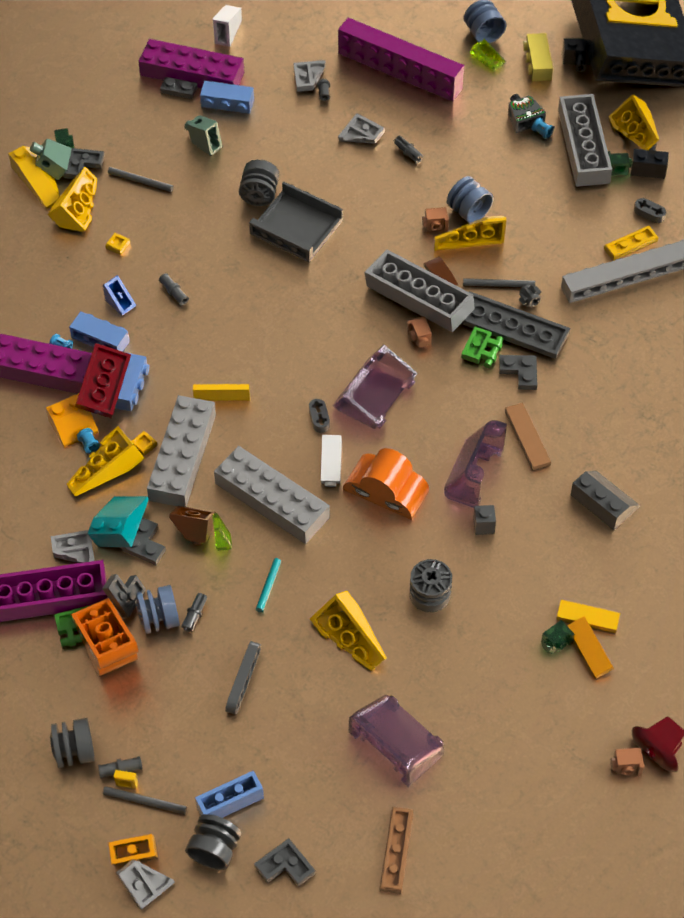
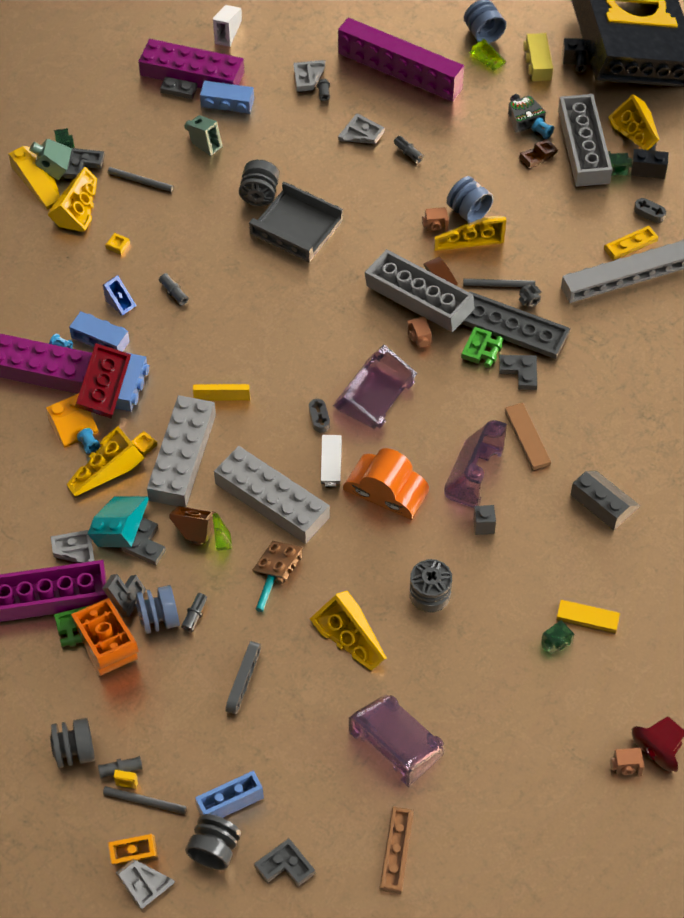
(279, 560): none -> medium nougat hinge
(541, 152): none -> reddish brown slope
(590, 647): light orange tile -> none

